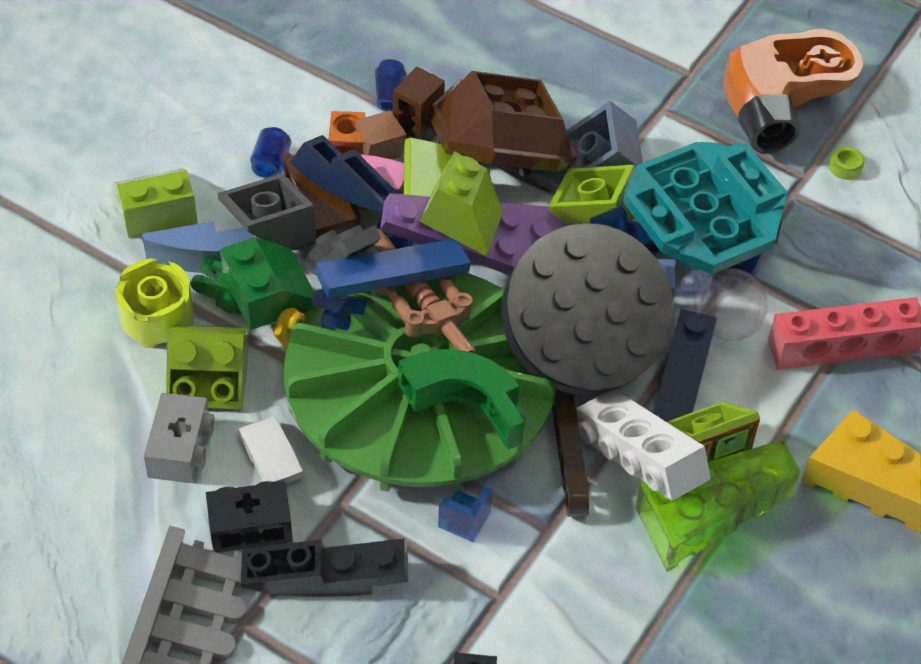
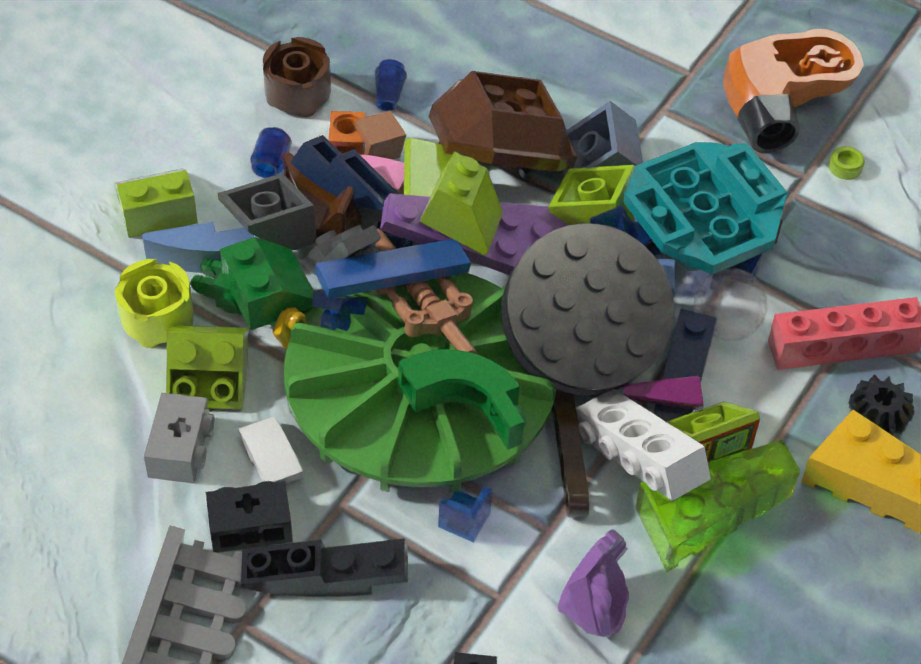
(297, 76): none -> reddish brown brick
(339, 212): none -> reddish brown slope
(413, 103): reddish brown brick -> none
(597, 589): none -> medium lavender hair
(675, 392): none -> magenta slope
(883, 404): none -> black gear

